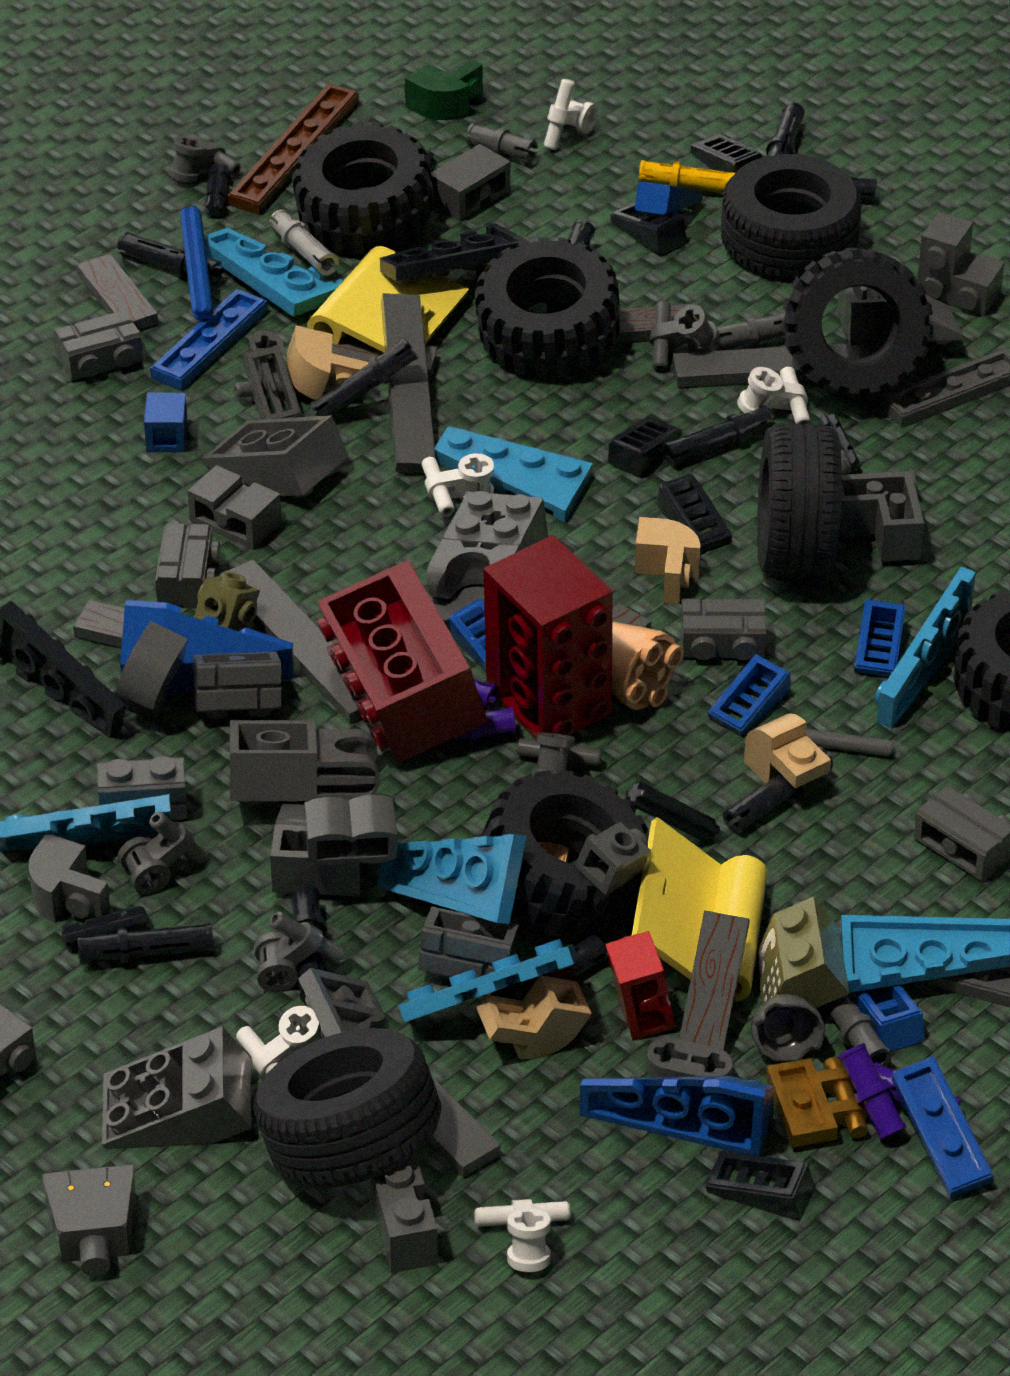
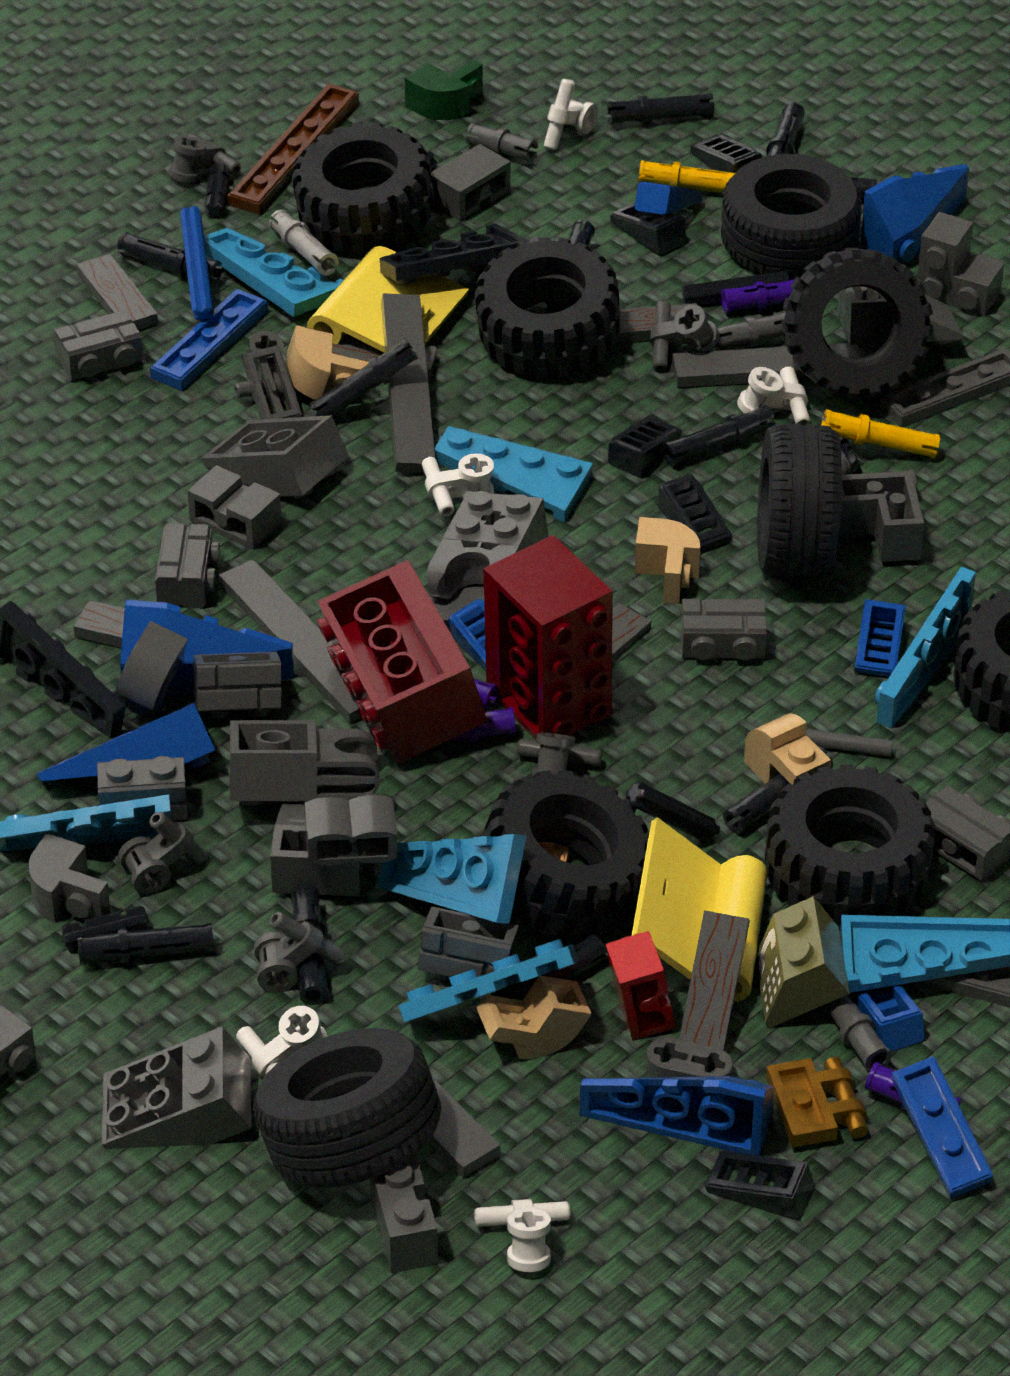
(92, 1214): dark grey torso -> none
(165, 422): blue brick -> none
(171, 735): none -> blue wedge
(228, 600): olive brick -> none
(340, 1001): dark grey wing -> none
(620, 849): dark grey brick -> none
(642, 664): light nougat cone -> none
(660, 108): none -> black pin
(710, 292): none -> black axle
(756, 670): blue slope -> none
(757, 296): none -> dark purple pin
(787, 1028): dark grey hair -> none
(857, 807): none -> black tyre
(863, 430): none -> yellow pin
(872, 1091): dark purple pin -> none
(902, 209): none -> blue wedge

